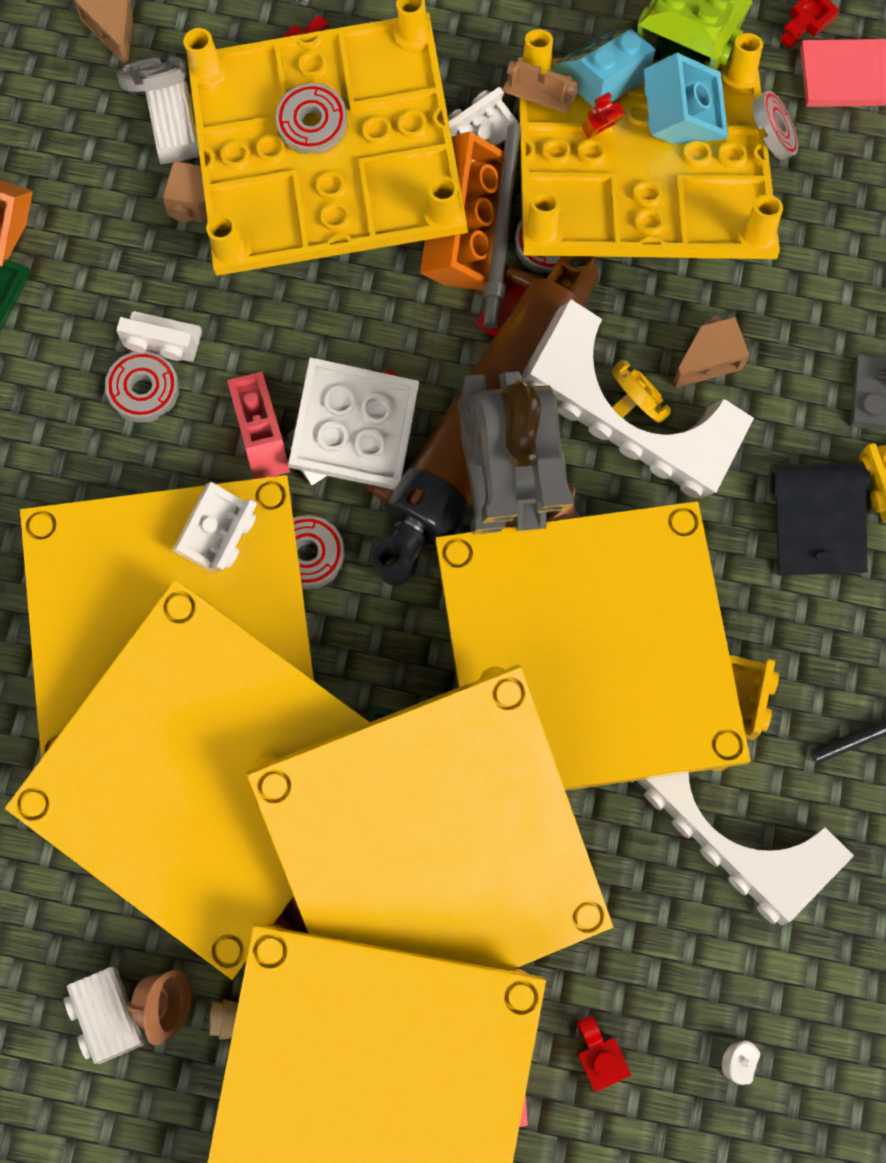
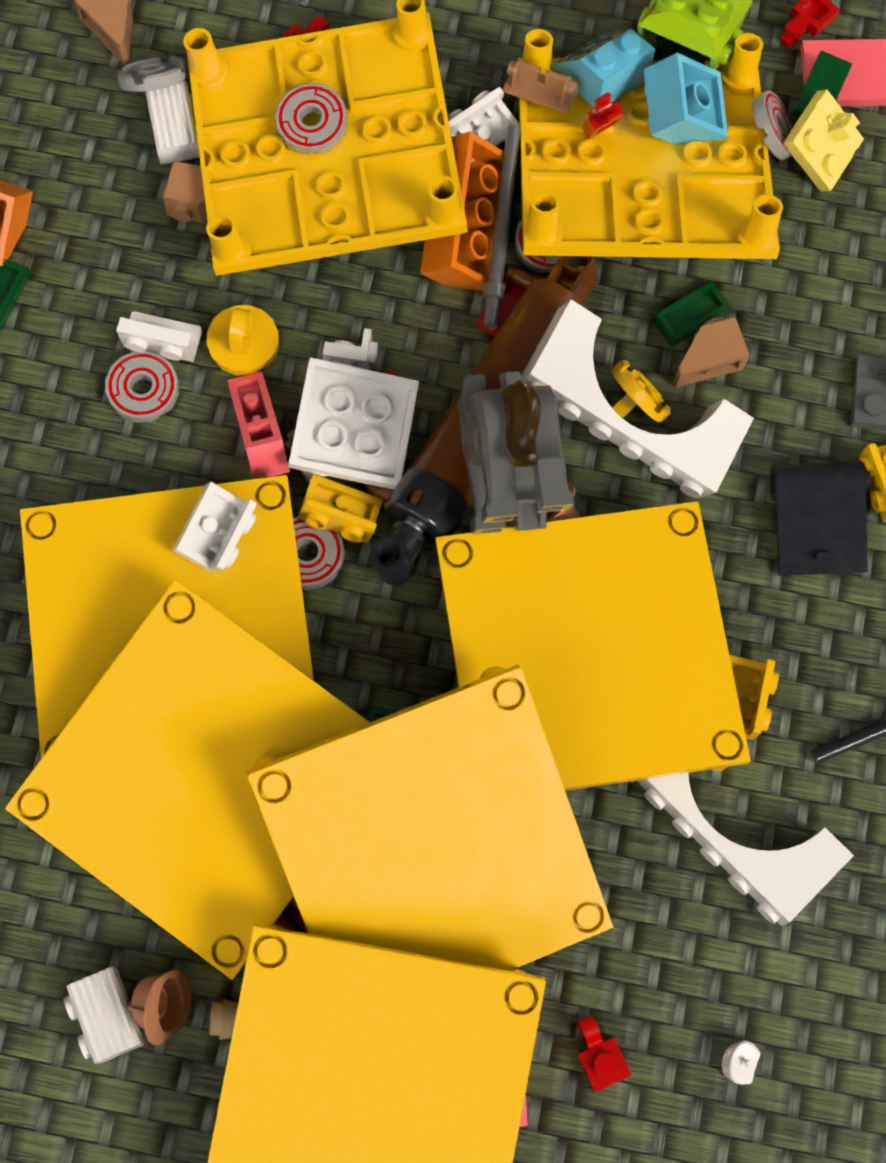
(242, 340): none -> yellow tile
(340, 509): none -> yellow bracket
(351, 355): none -> white bracket
(690, 312): none -> dark green tile
(824, 140): none -> light yellow hinge
(827, 73): none -> dark green tile

